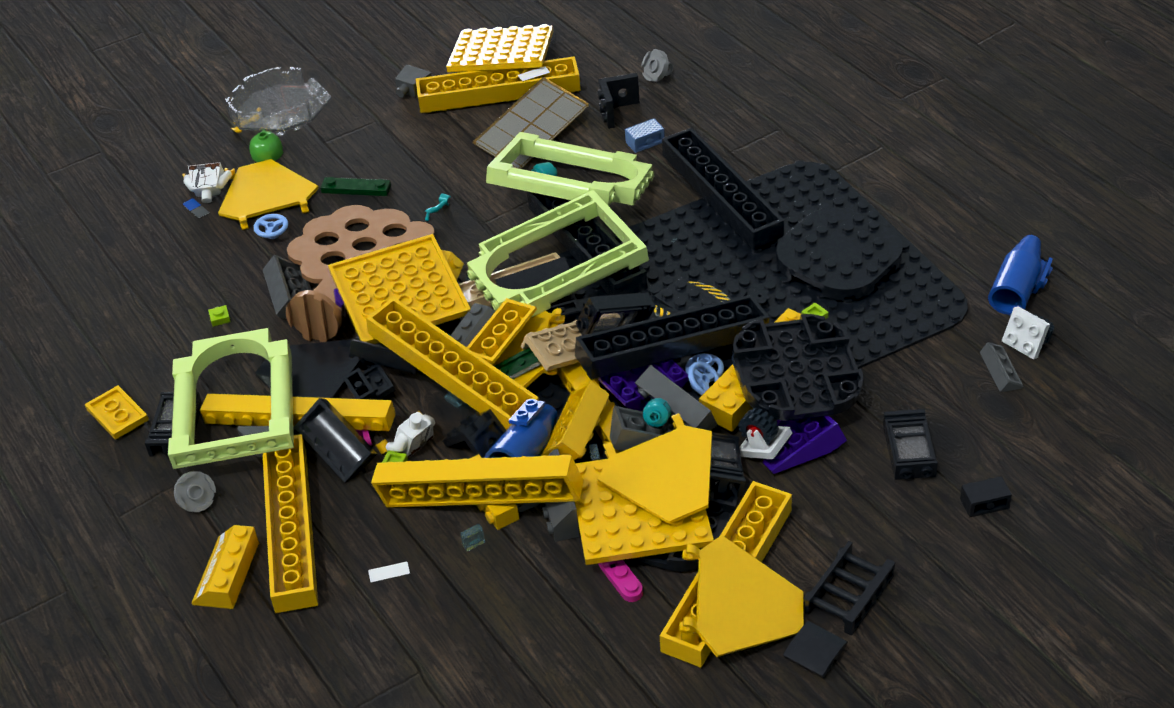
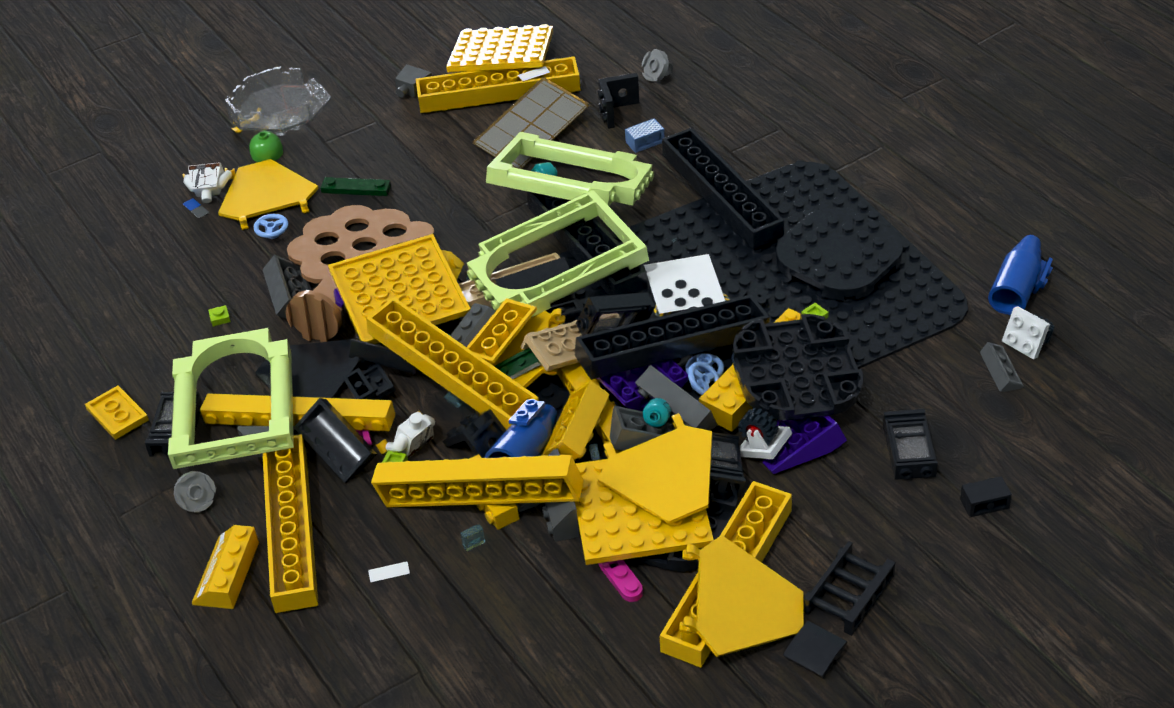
(443, 200): teal piece -> none
(697, 273): none -> white sticker

